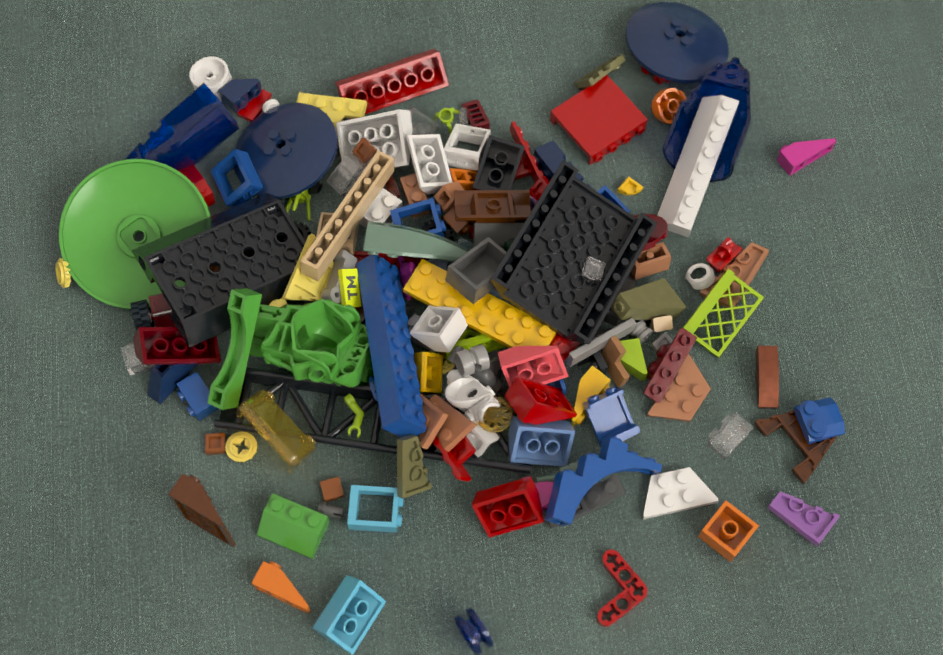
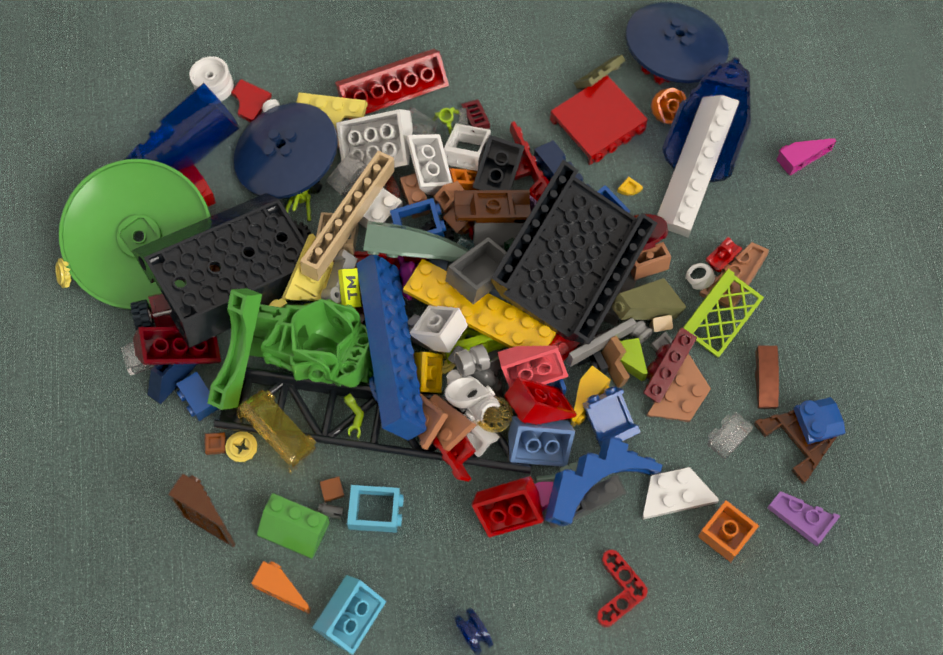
(240, 92): dark blue slope -> none
(245, 191): blue window -> none
(364, 150): dark orange tile -> none
(410, 468): olive wing -> none
(593, 268): clear tile -> none

